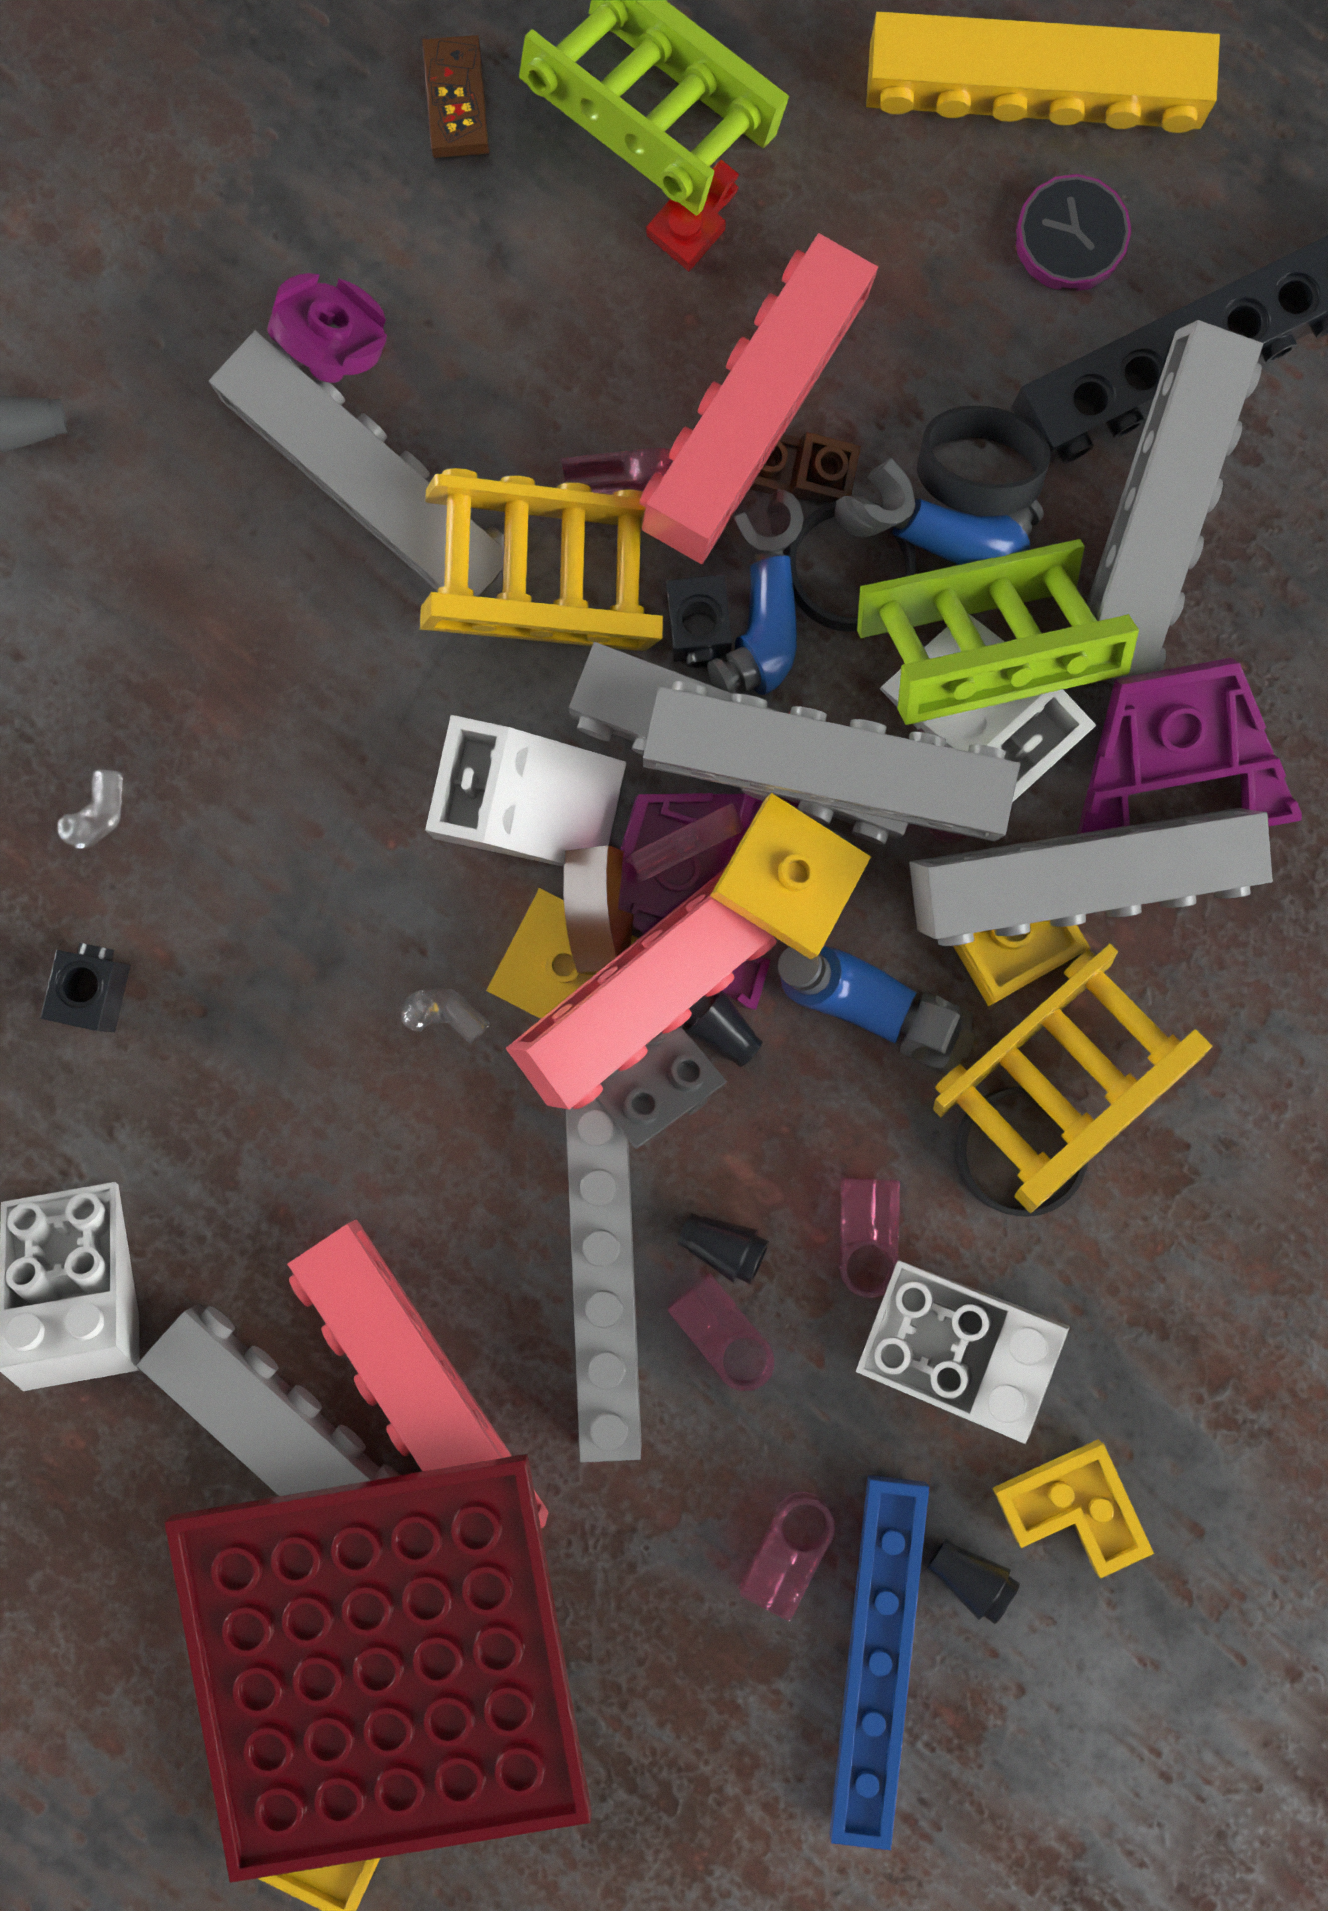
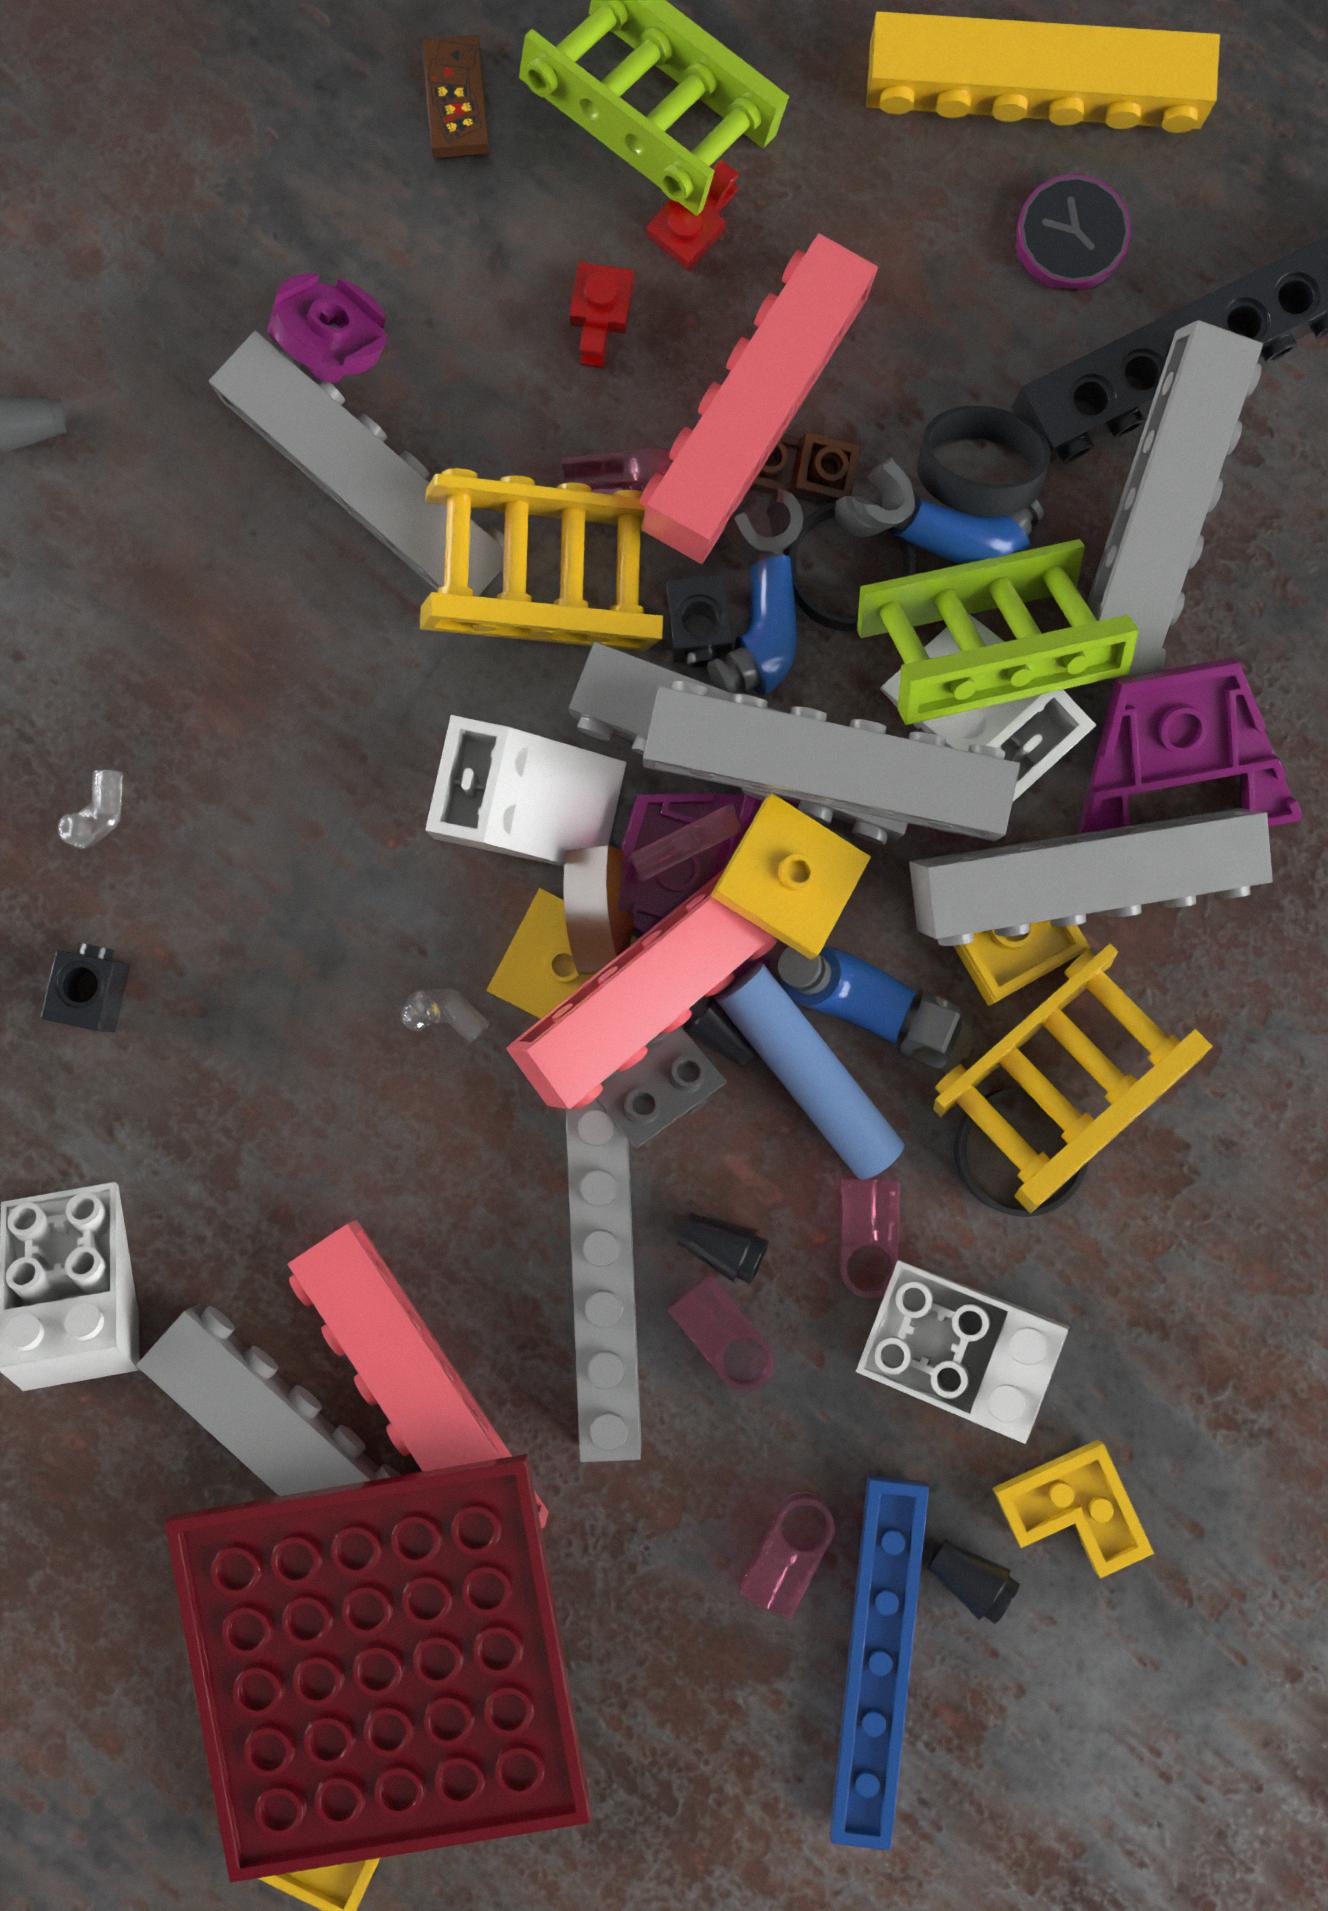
(600, 305): none -> red plate
(811, 1072): none -> medium blue brick

